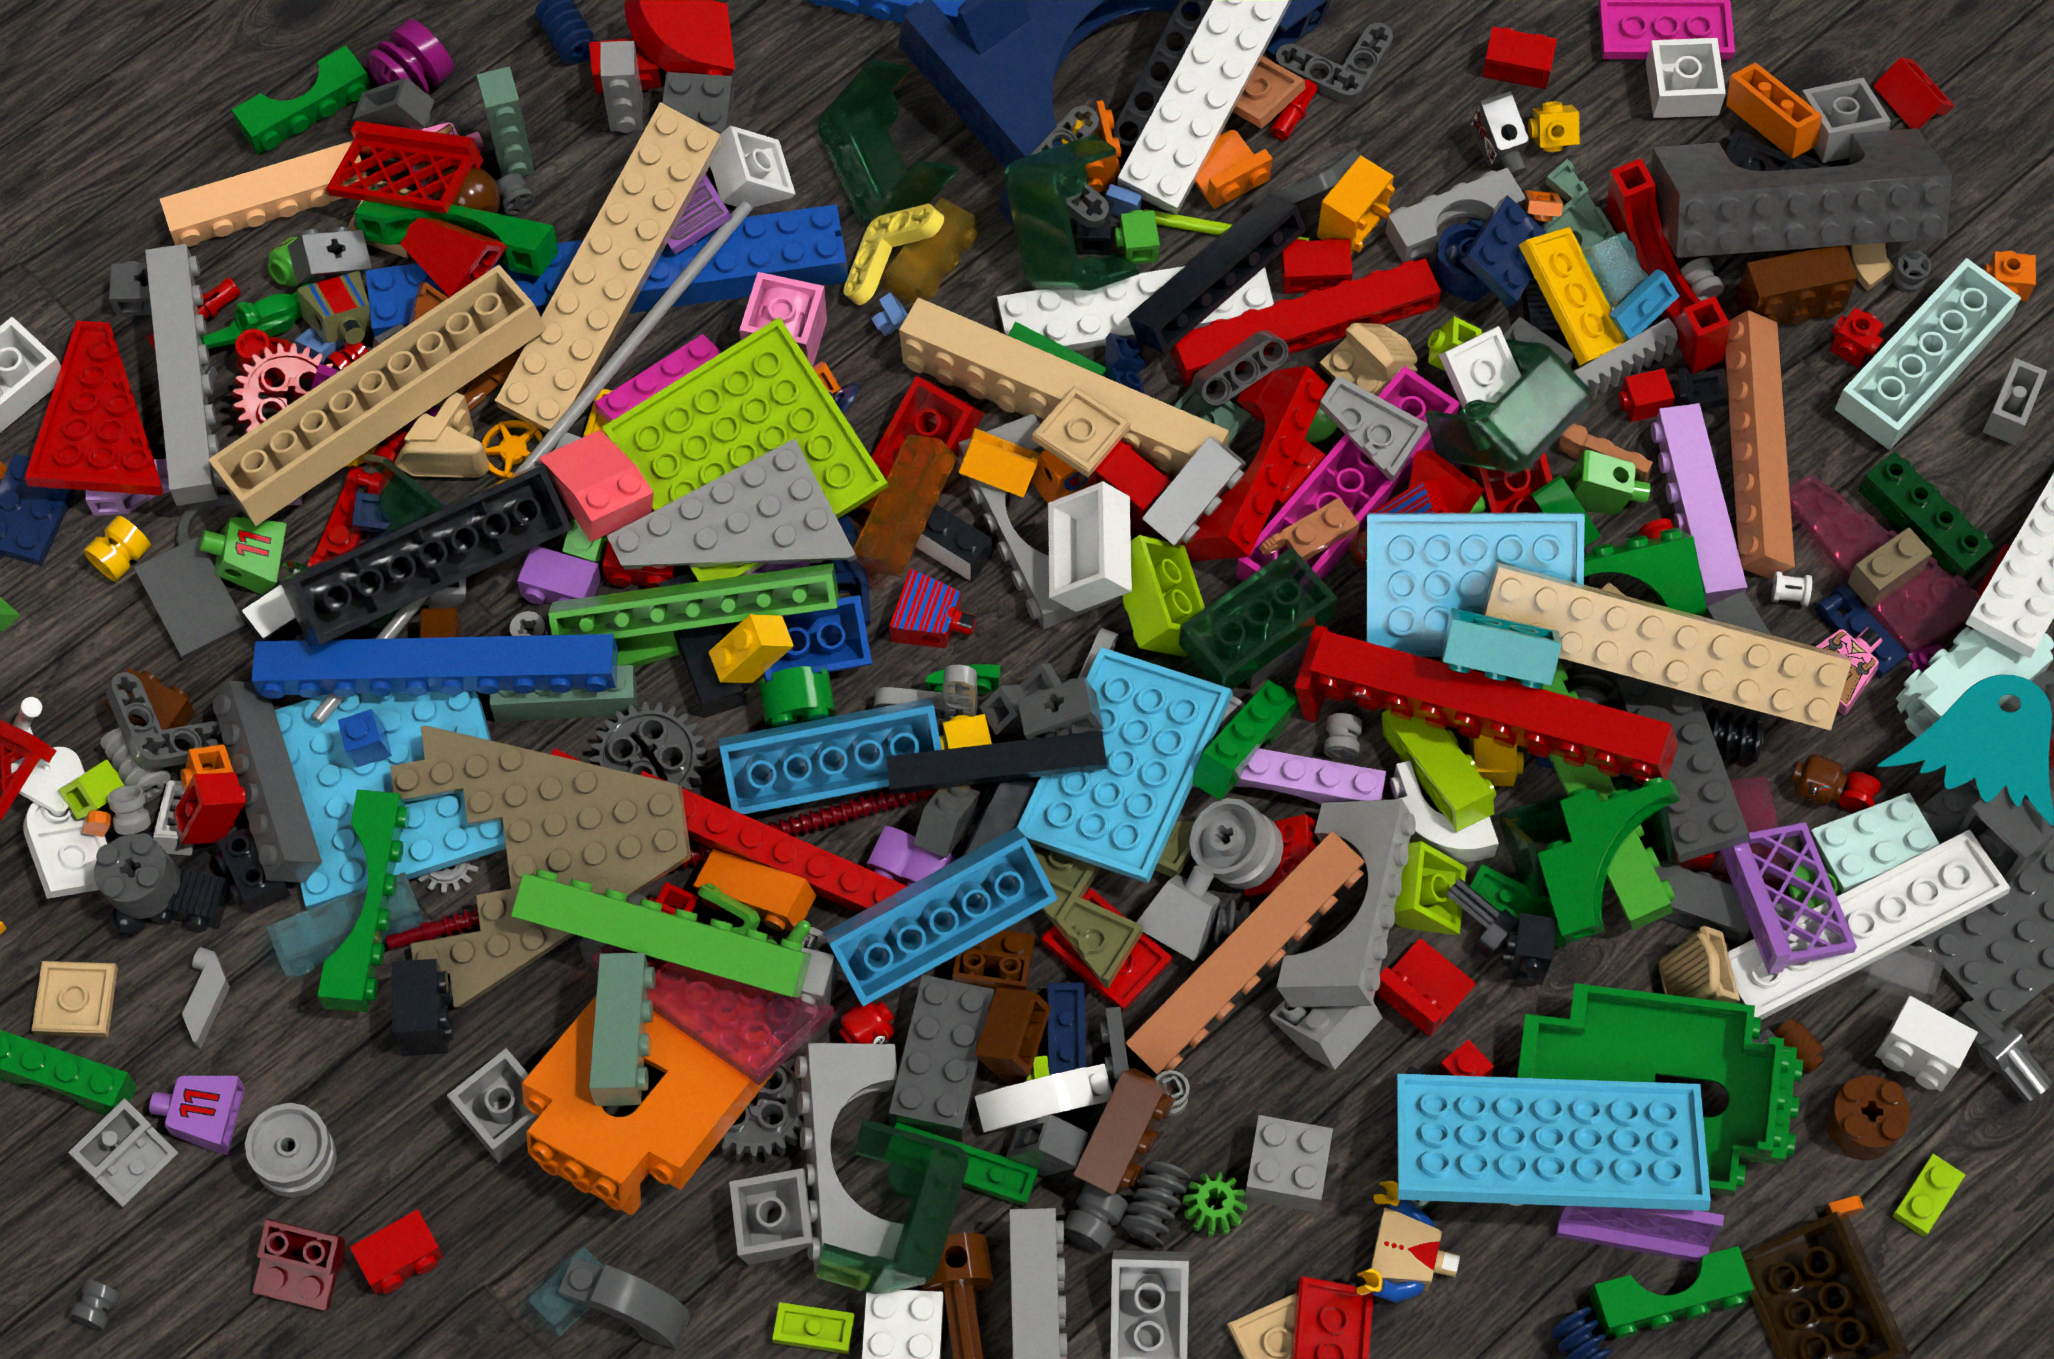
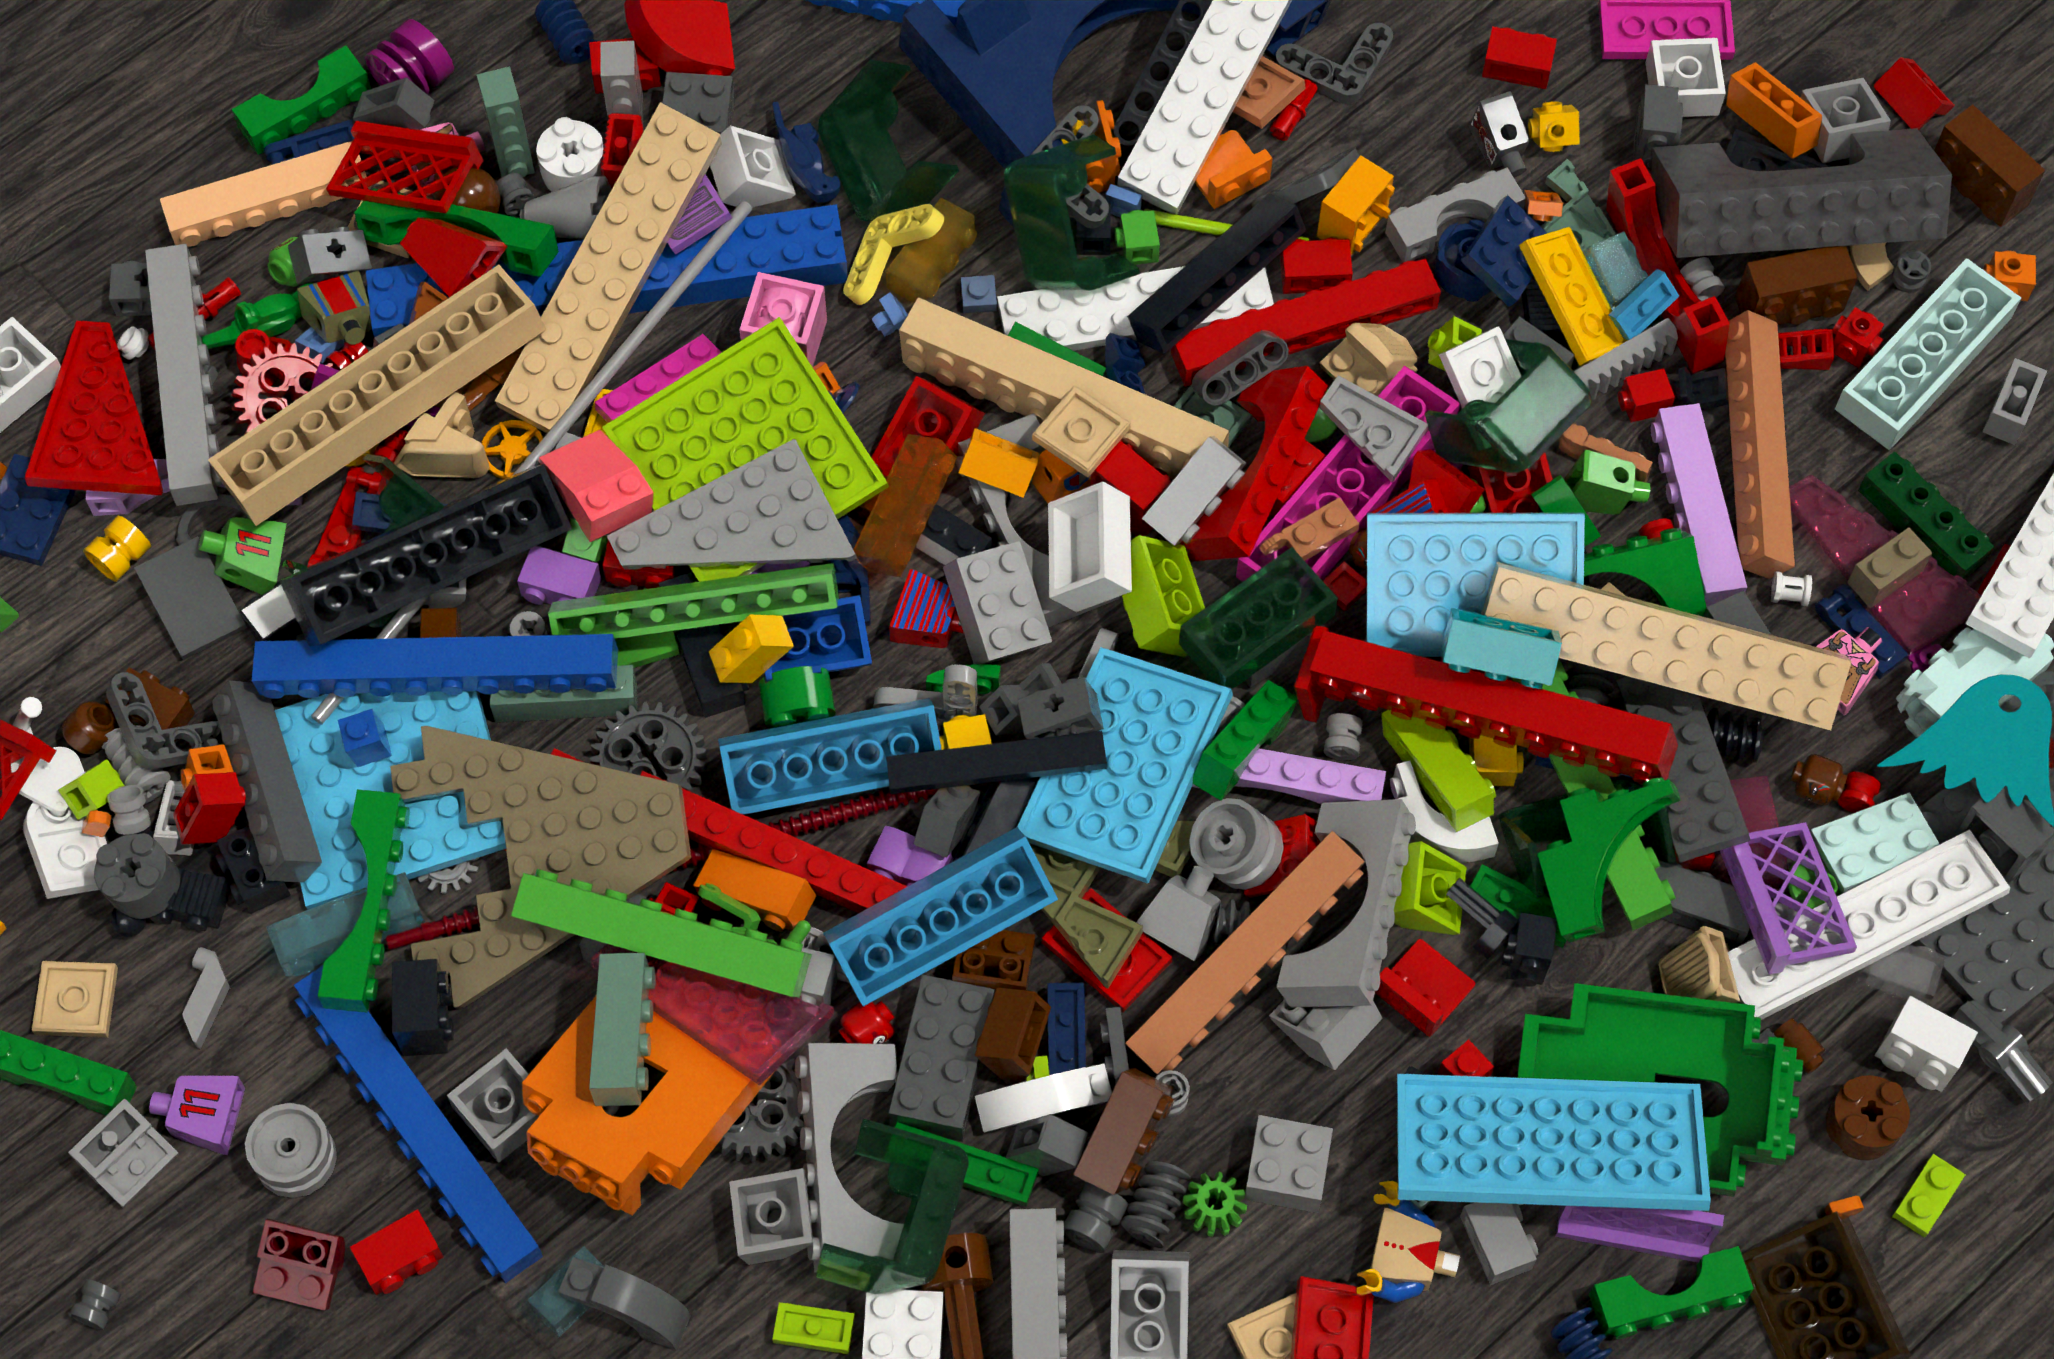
(87, 726): none -> reddish brown head
(133, 342): none -> white plate
(309, 142): none -> dark blue plate
(423, 1133): none -> blue brick
(569, 153): none -> white brick
(570, 208): none -> light grey cone
(620, 140): none -> red brick
(804, 159): none -> dark blue animal
(978, 294): none -> sand blue plate
(997, 603): none -> light grey brick
(1346, 585): none -> red plate
(1499, 1239): none -> light grey brick
(1657, 121): none -> dark grey brick
(1812, 339): none -> red slope
(1988, 166): none -> reddish brown piece

